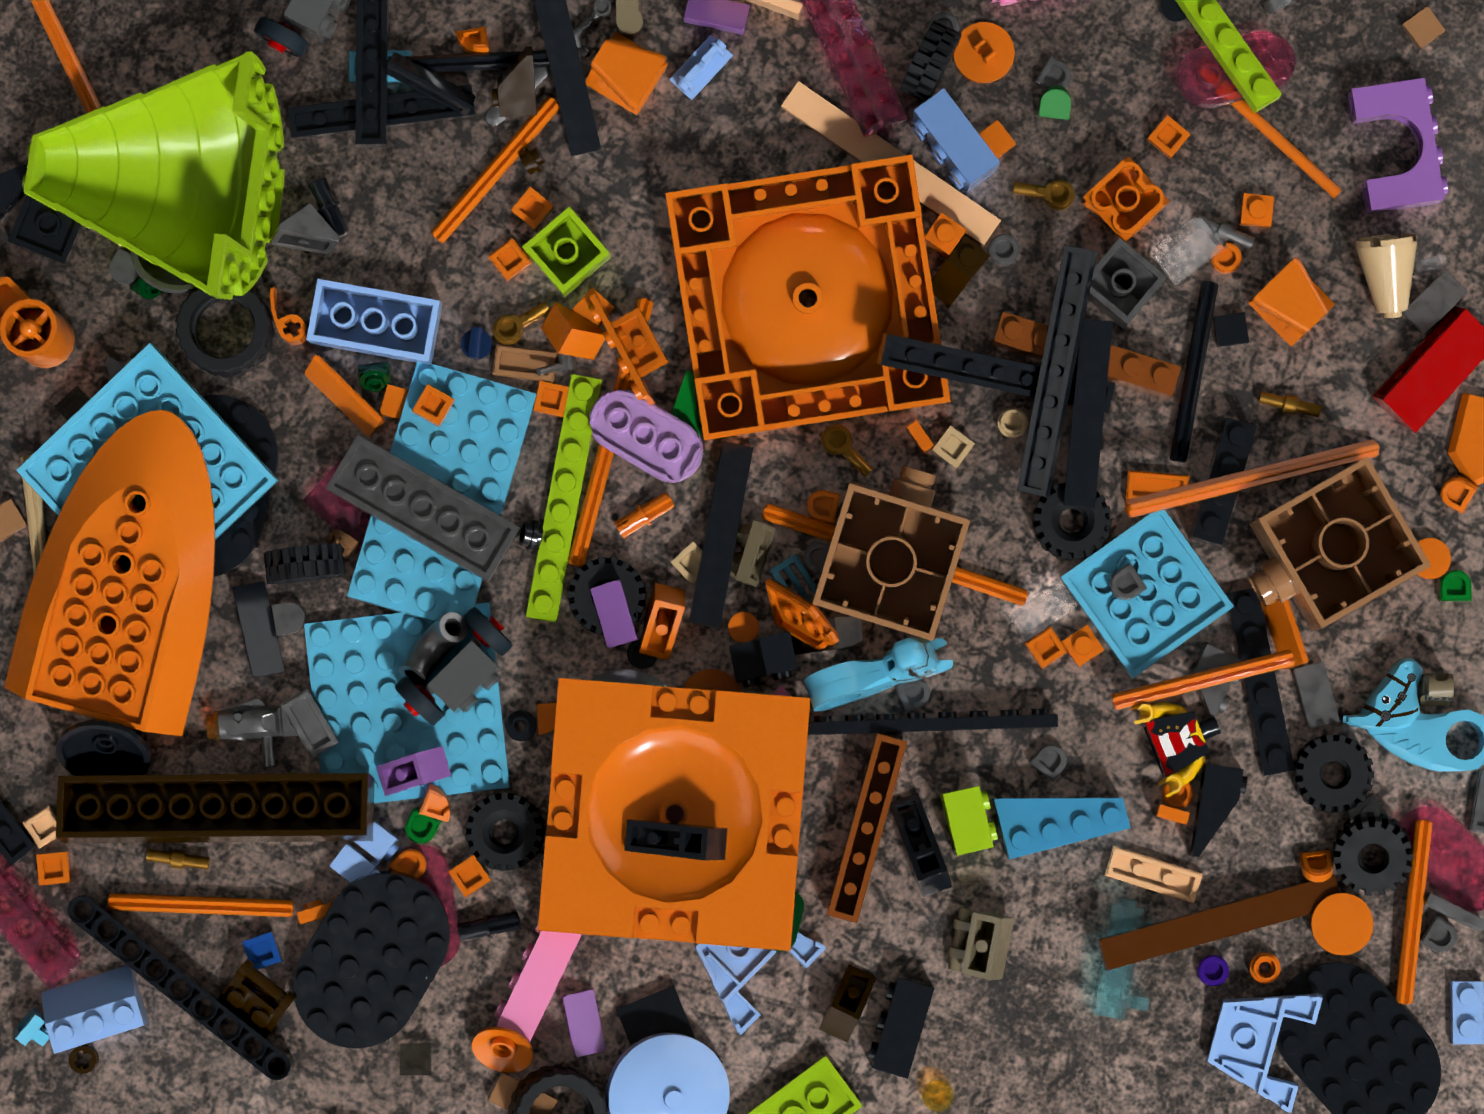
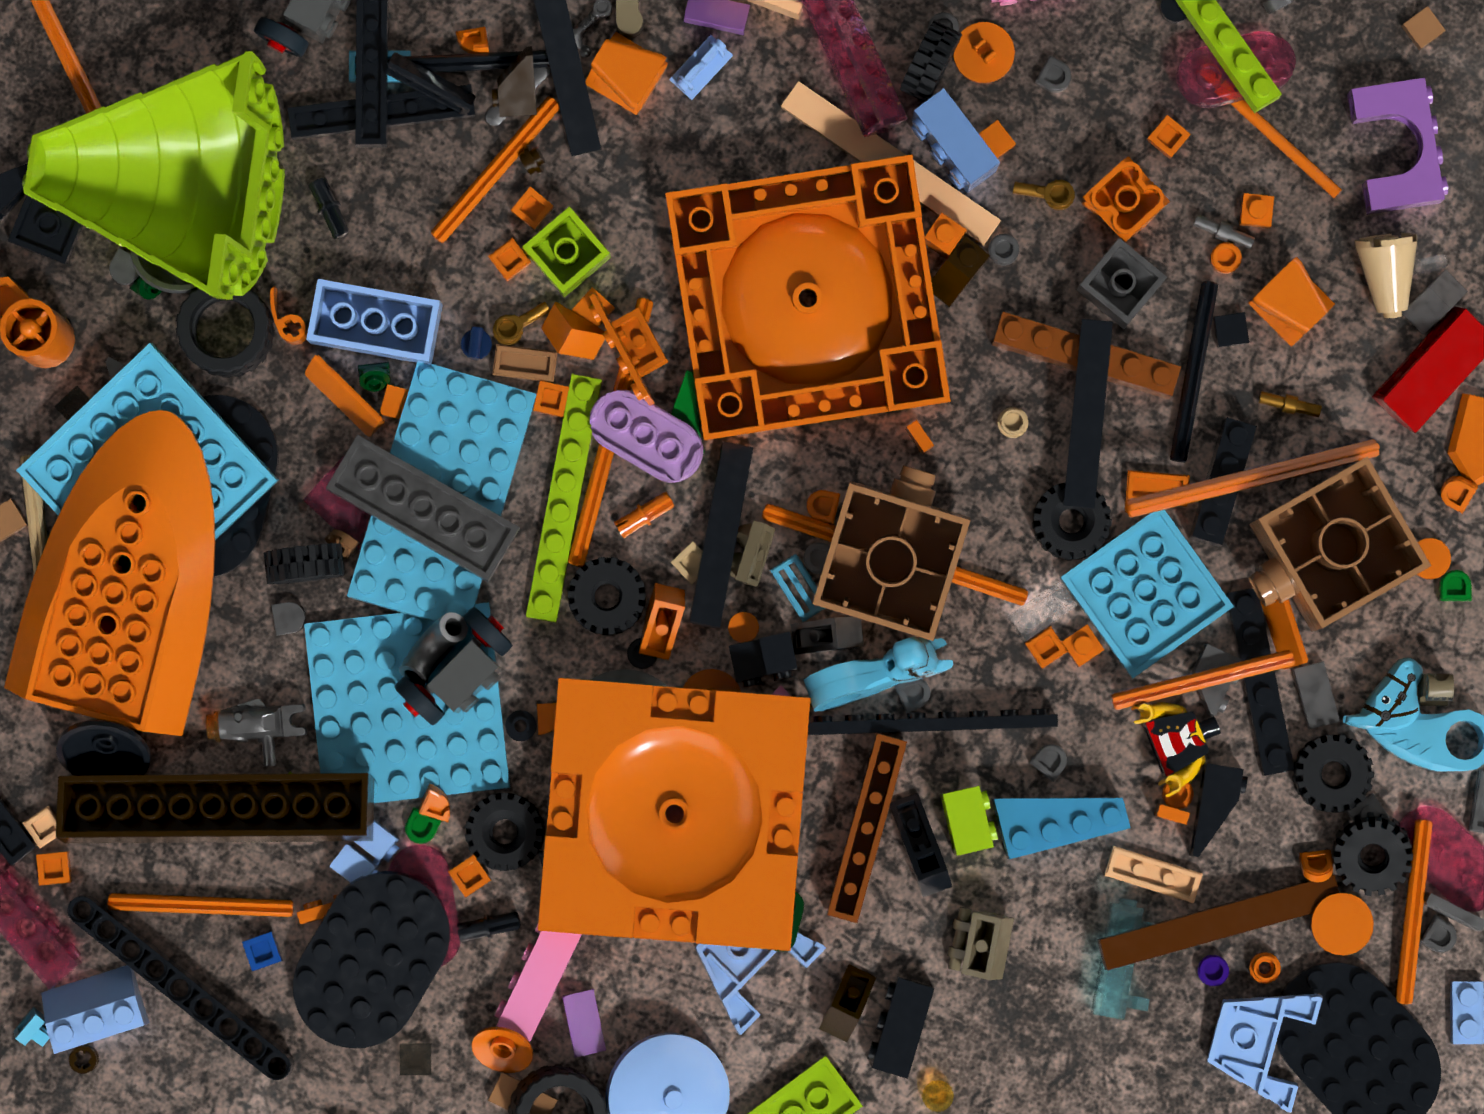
(178, 859): pearl gold bar -> none
(252, 1002): dark brown plate -> none
(258, 629): black slope -> none
(306, 232): flat silver slope -> none
(309, 723): flat silver tile -> none
(410, 862): orange tile -> none
(413, 770): medium lavender slope -> none
(433, 405): orange tile -> none
(531, 535): black plate -> none
(564, 364): flat silver hand -> none
(614, 614): medium lavender slope -> none
(654, 1015): black tile -> none
(676, 839): black slope -> none
(799, 616): orange tile -> none
(838, 440): pearl gold plate -> none
(953, 447): tan plate -> none
(966, 366): black plate -> none
(1055, 103): green tile -> none
(1057, 370): black plate -> none
(1126, 583): flat silver tile -> none
(1189, 249): clear piece -> none

